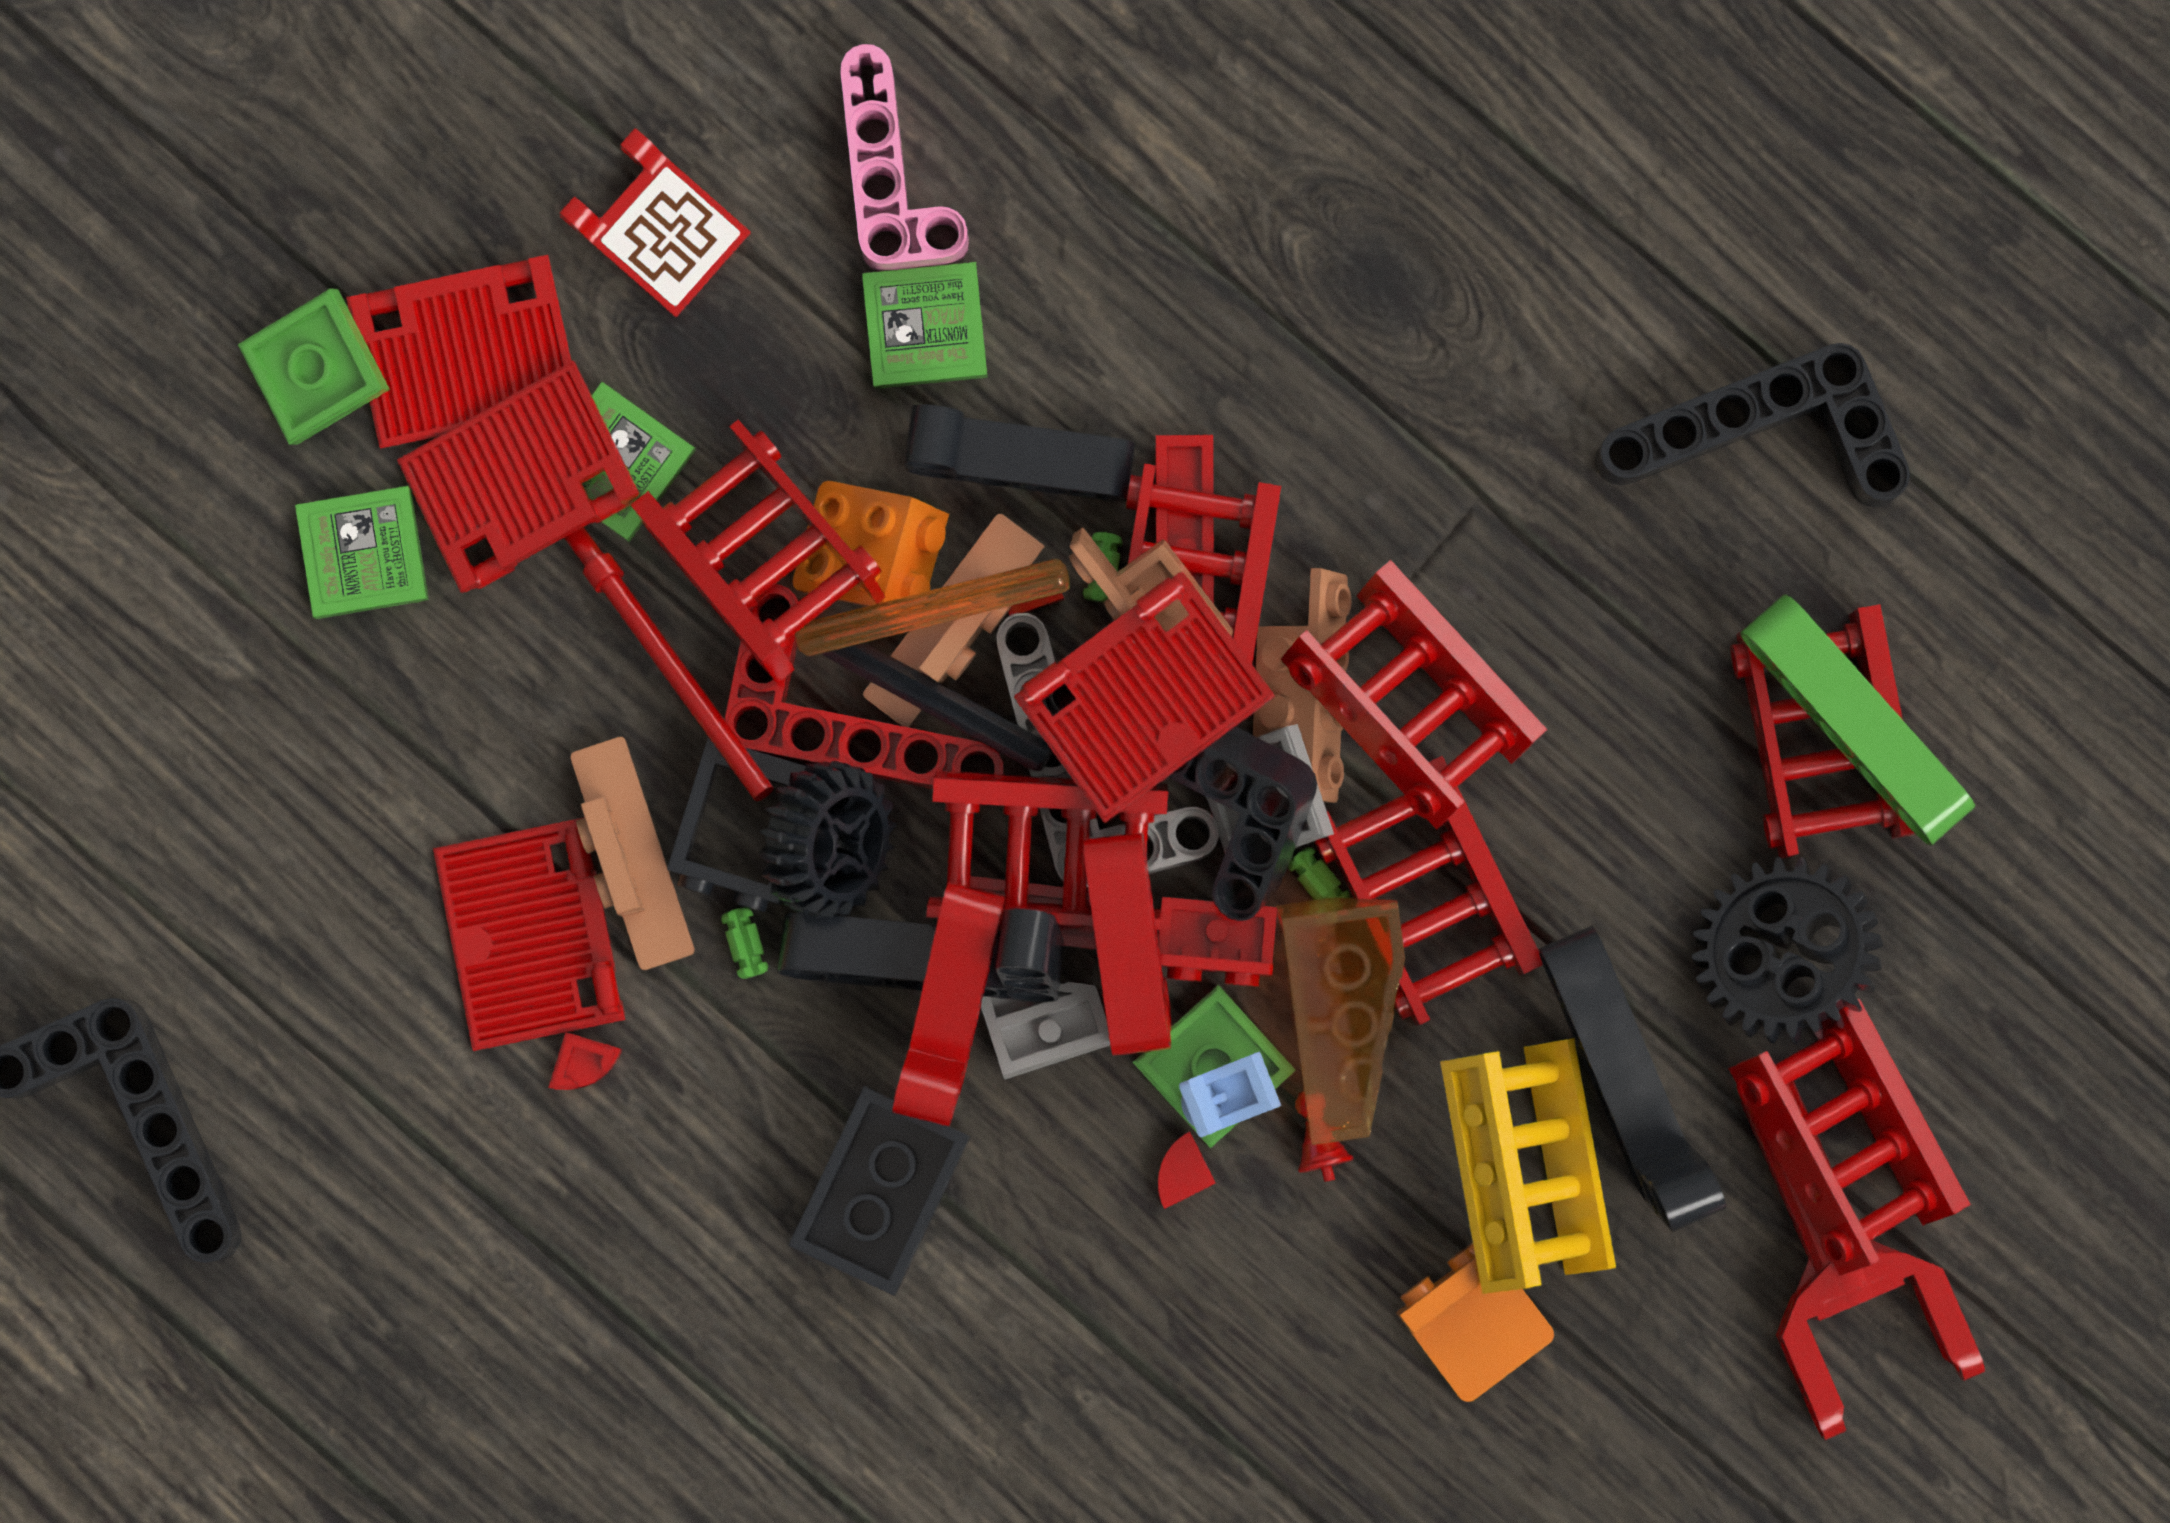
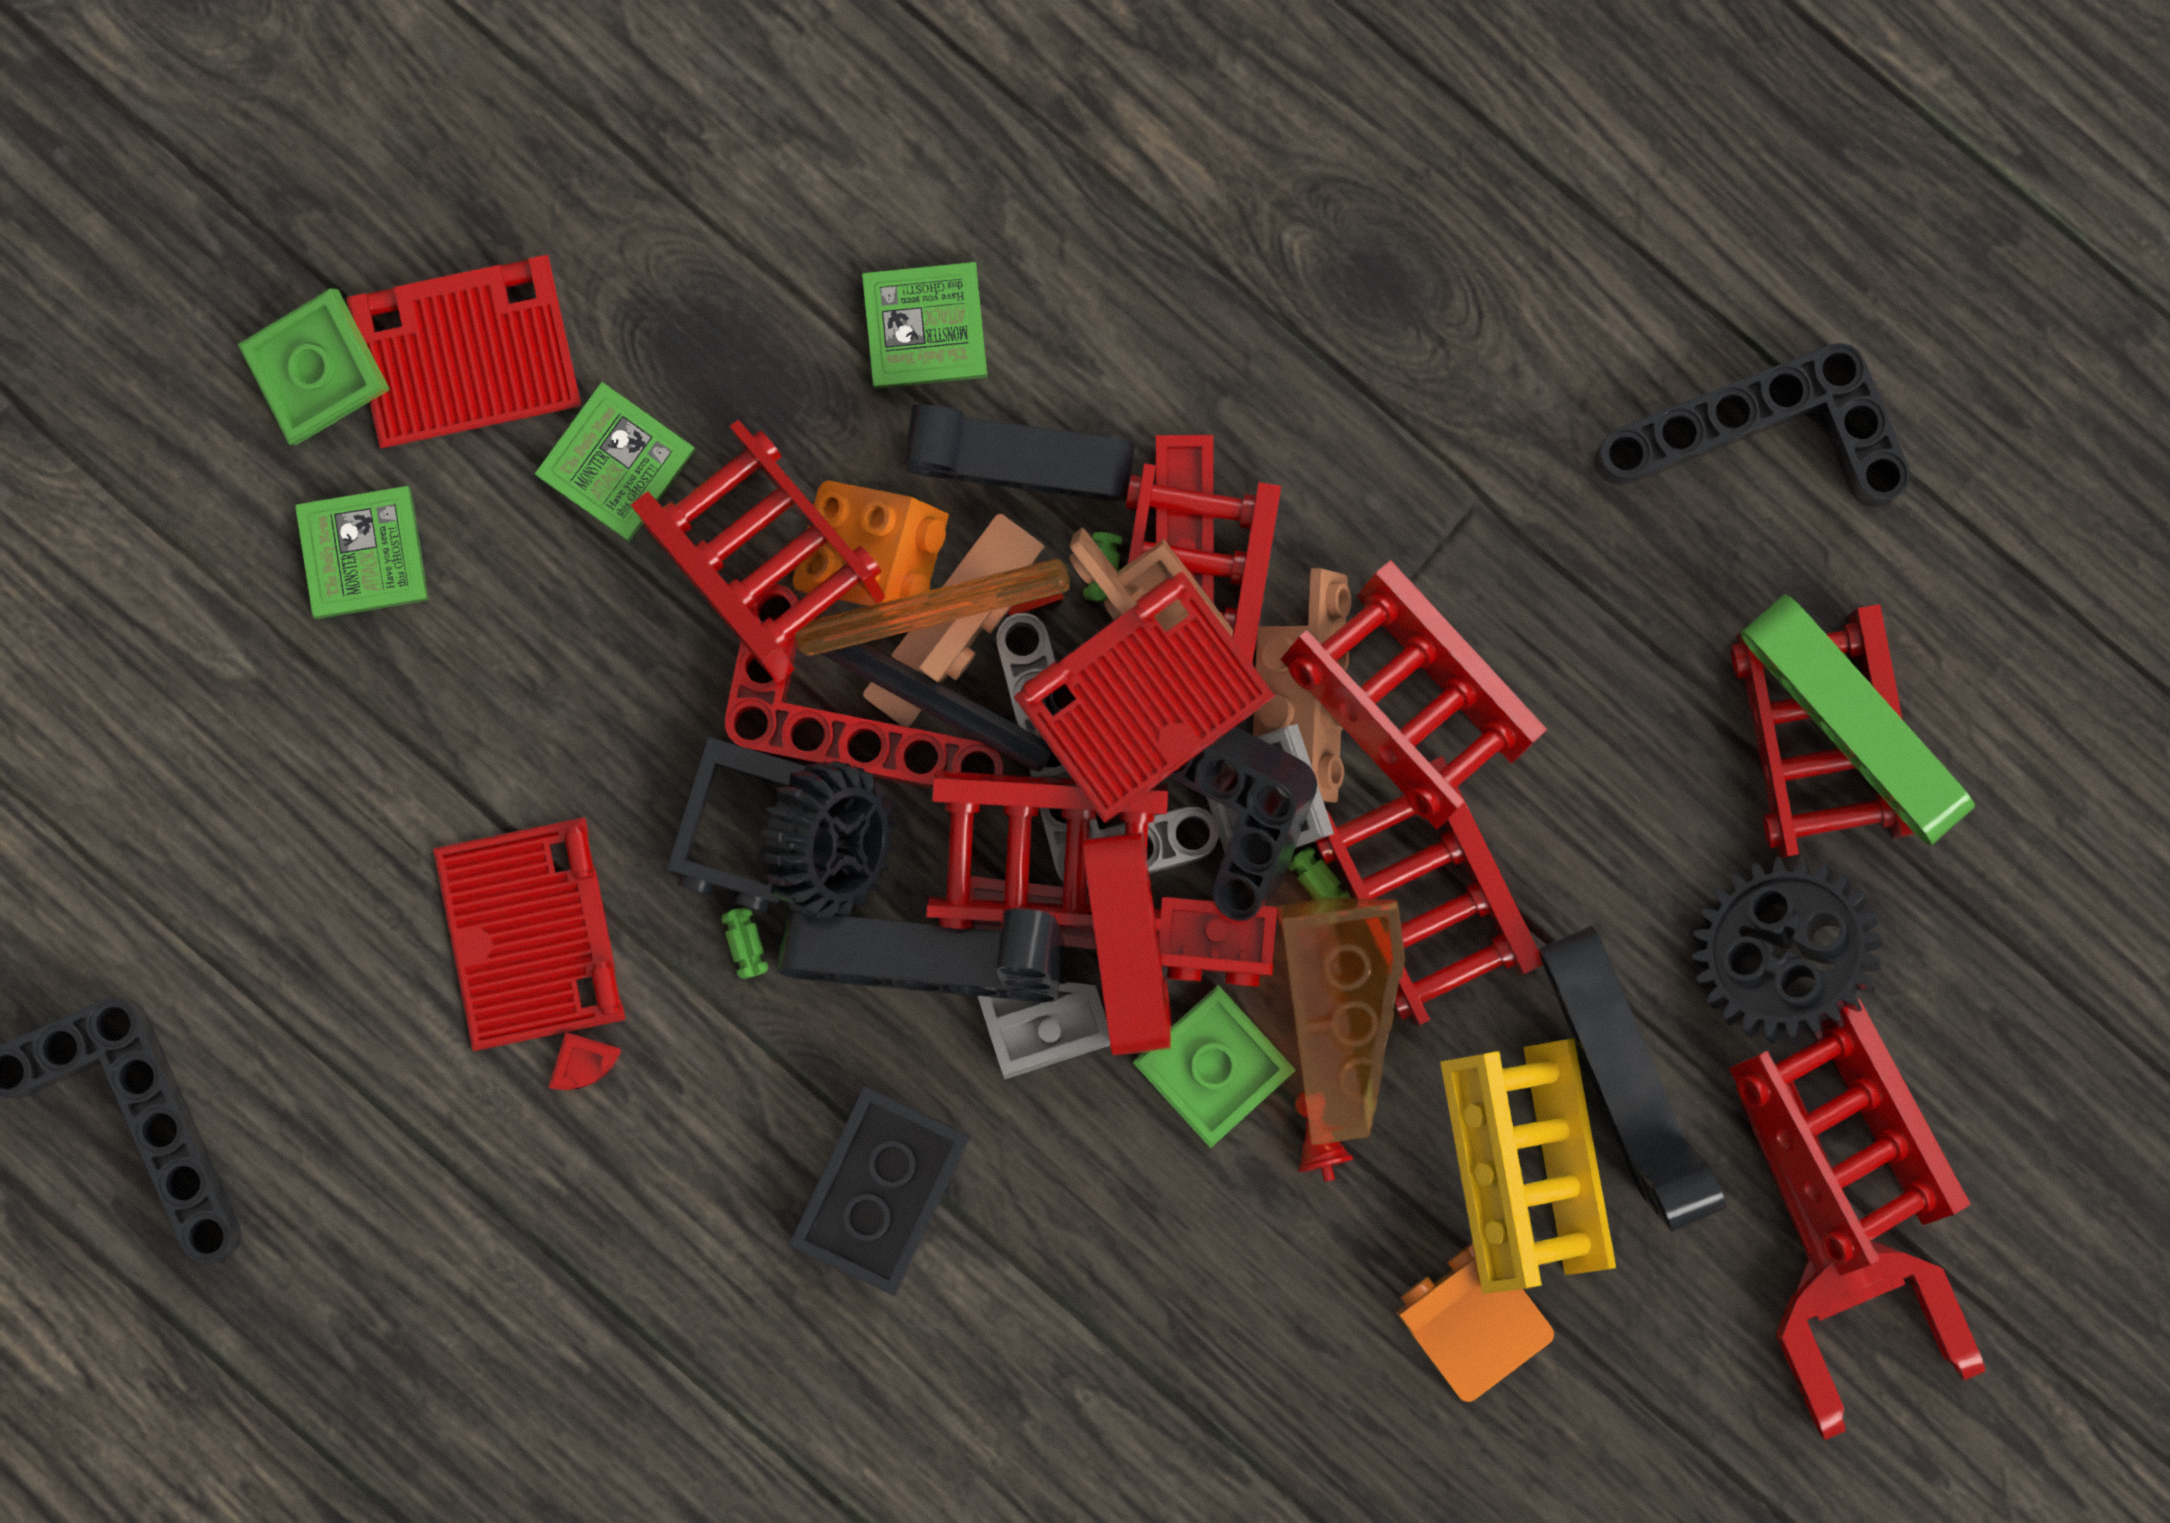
(518, 476): red window -> none
(606, 577): red bar -> none
(630, 854): nougat bracket -> none
(661, 228): flag -> none
(887, 160): bright pink beam -> none
(949, 1004): red beam -> none
(1182, 1172): red tile -> none
(1228, 1095): light blue bracket -> none

